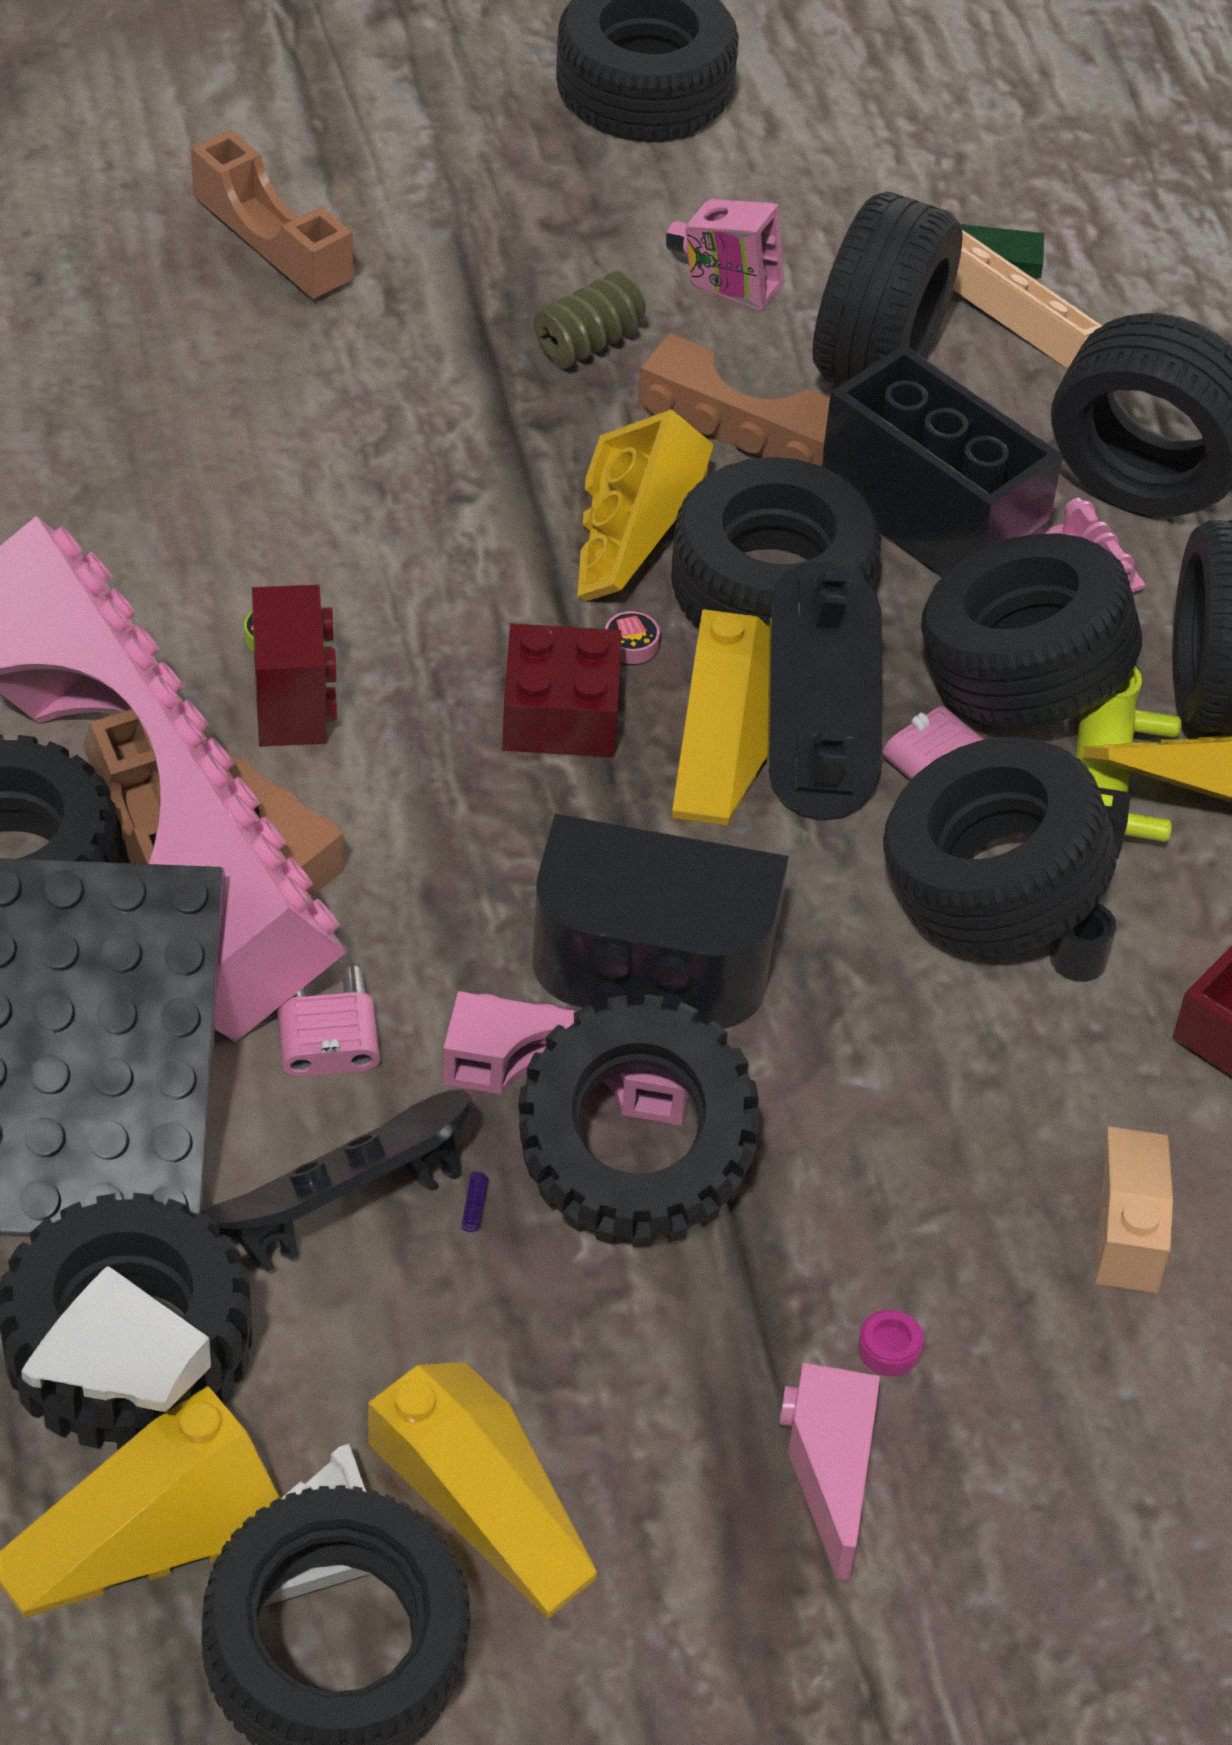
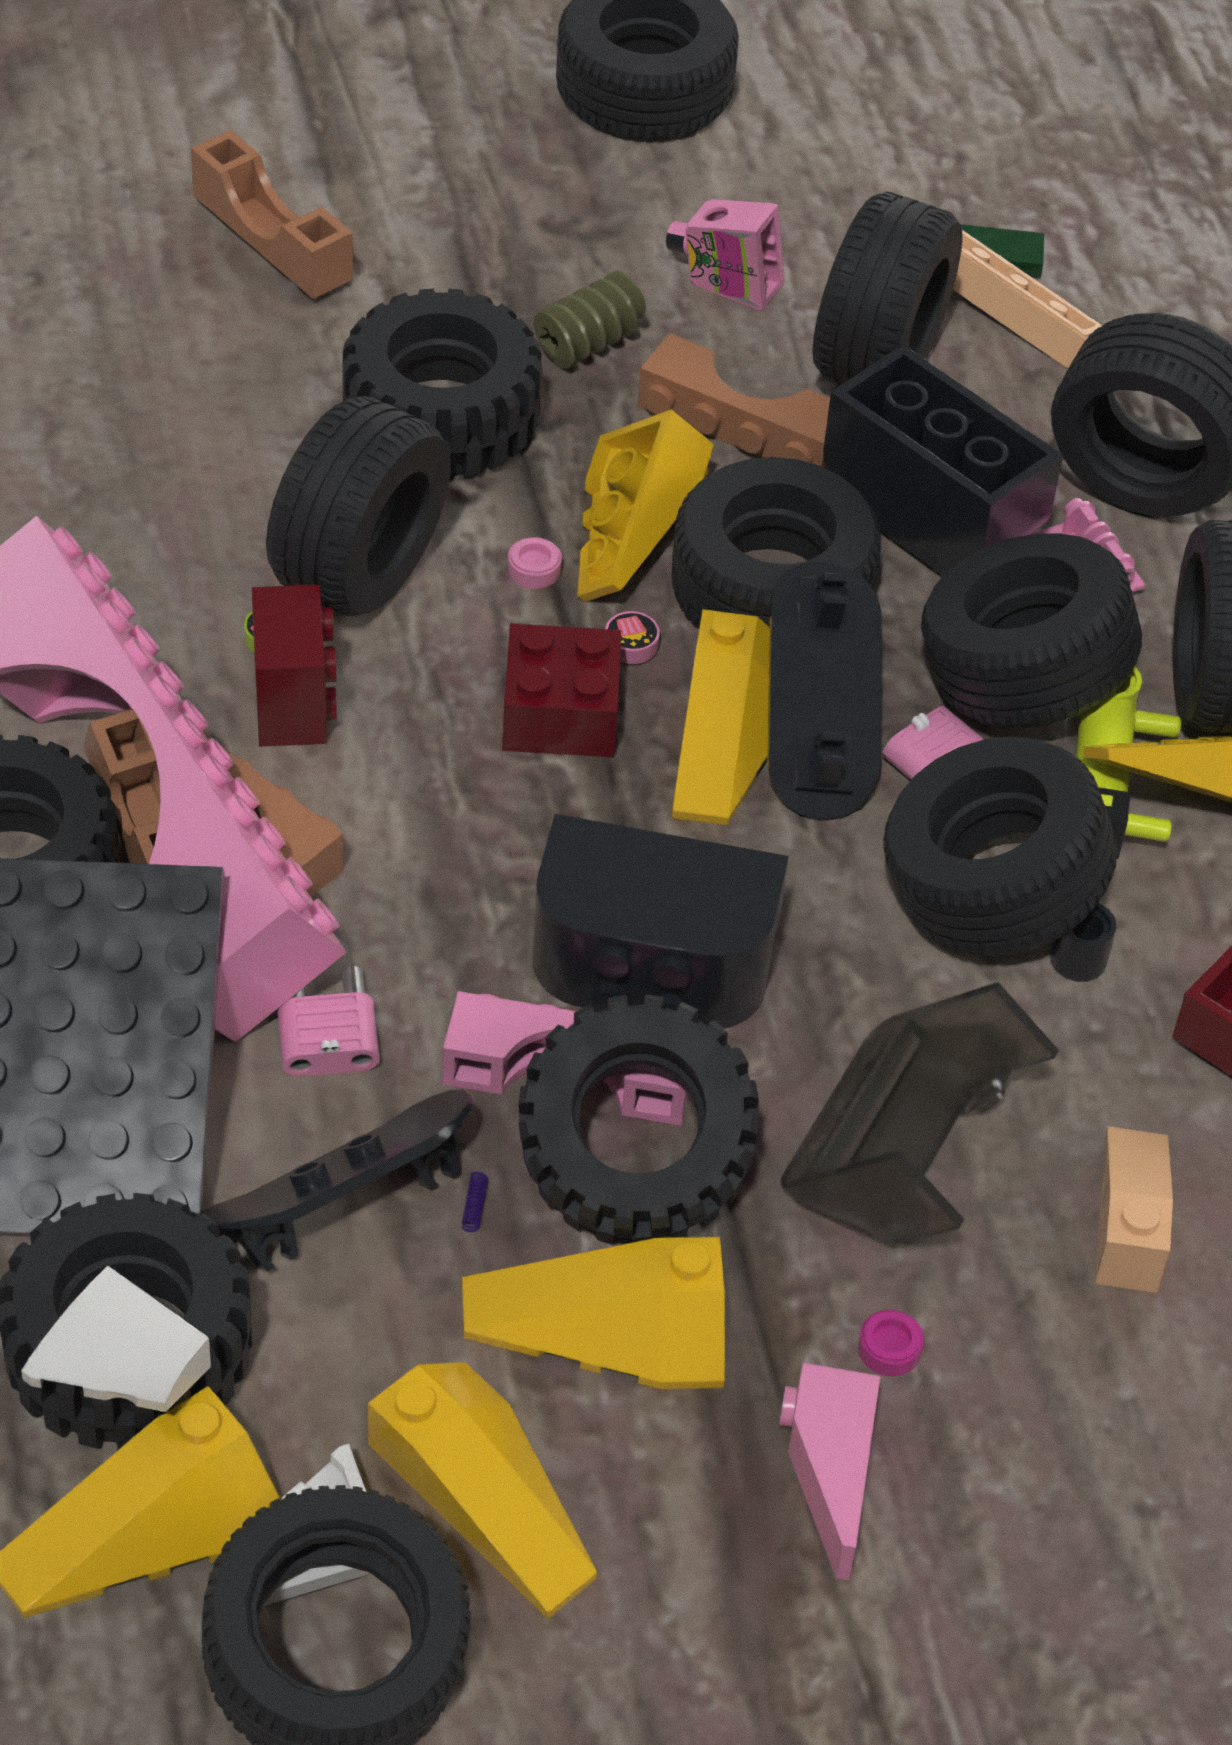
(358, 504): none -> black tyre
(456, 341): none -> black tyre
(534, 563): none -> bright pink tile
(623, 1308): none -> yellow wedge
(897, 1106): none -> clear smoke windscreen

